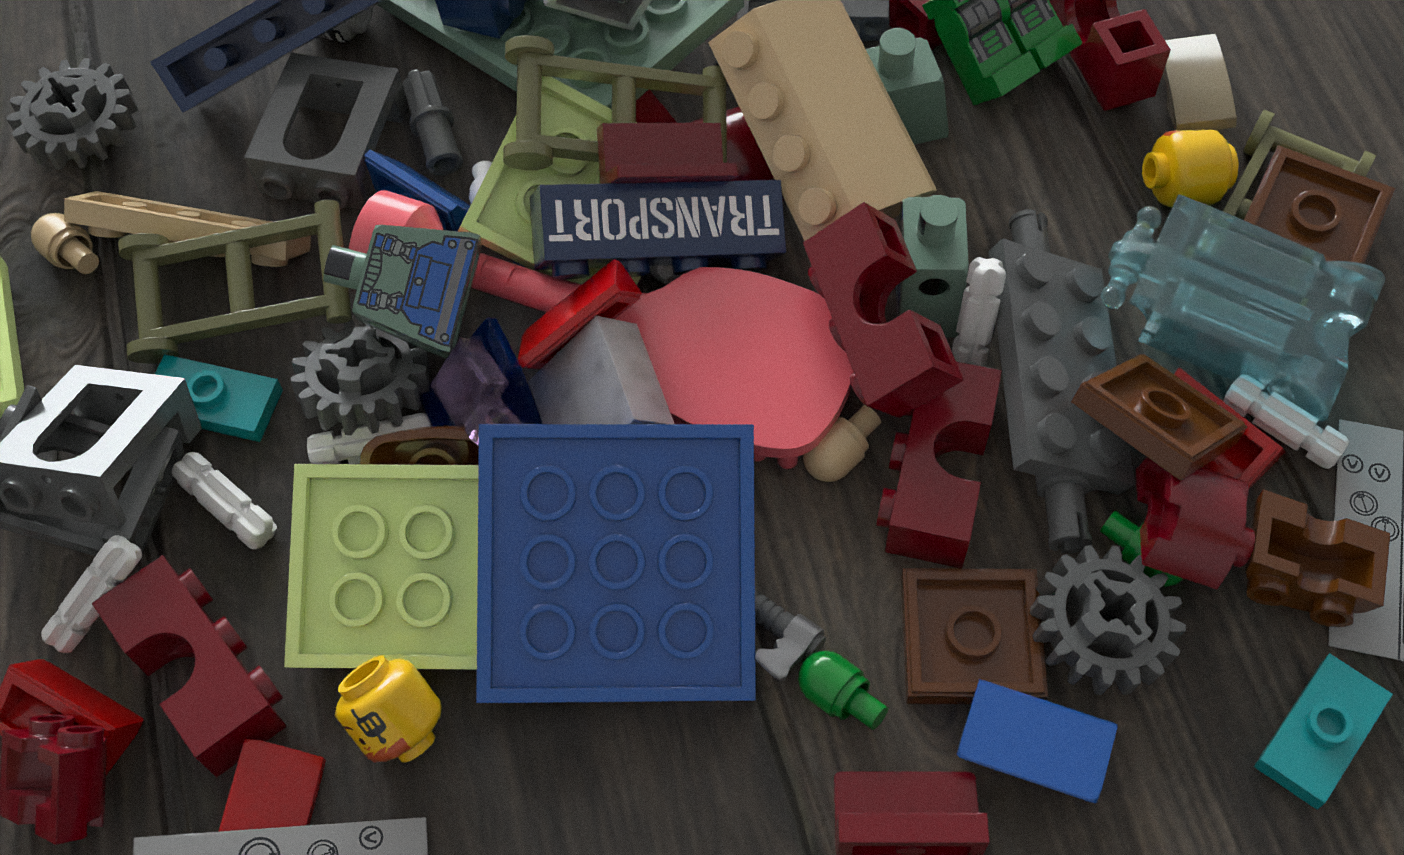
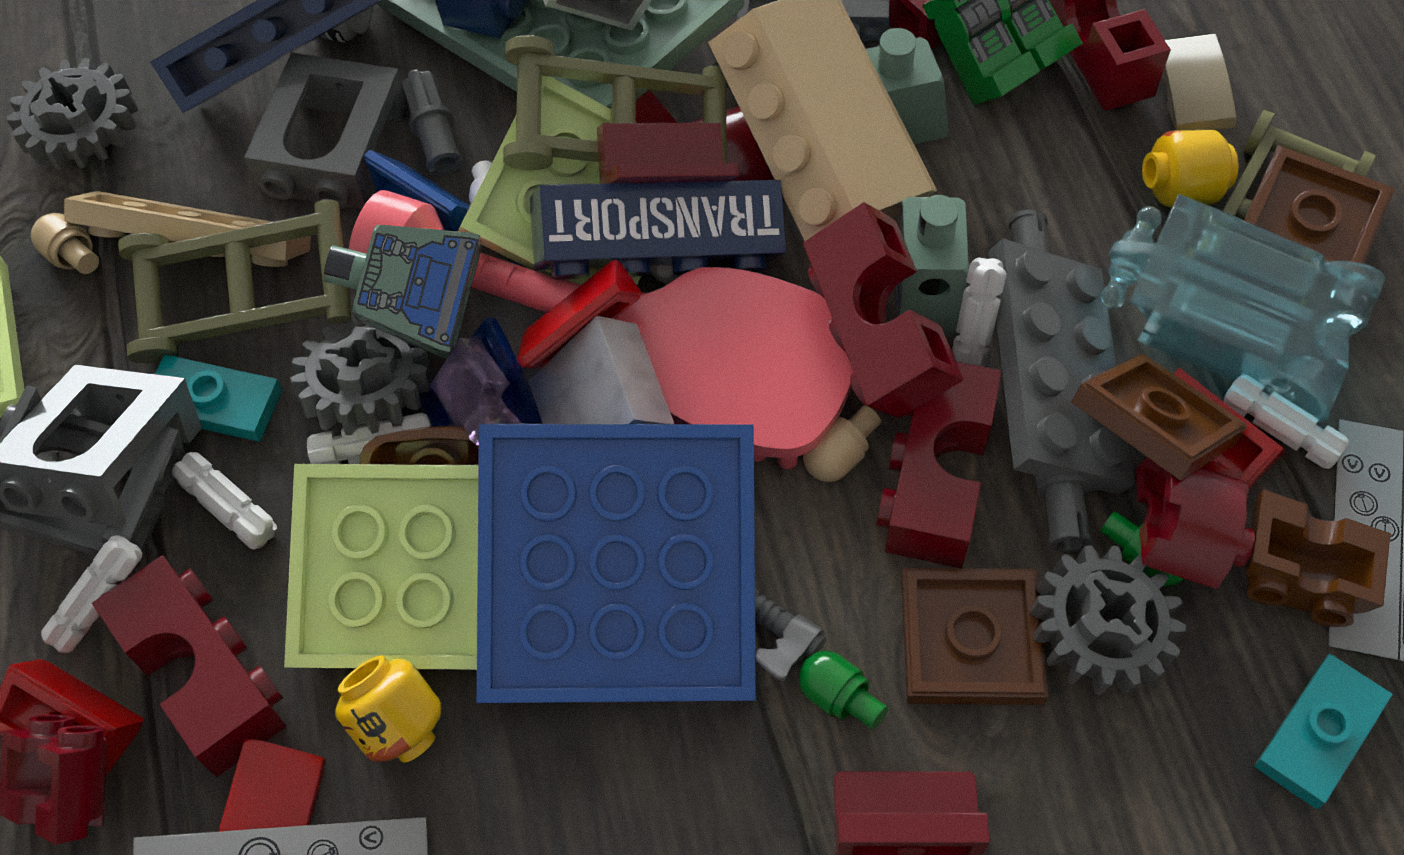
(1037, 741): blue slope -> none

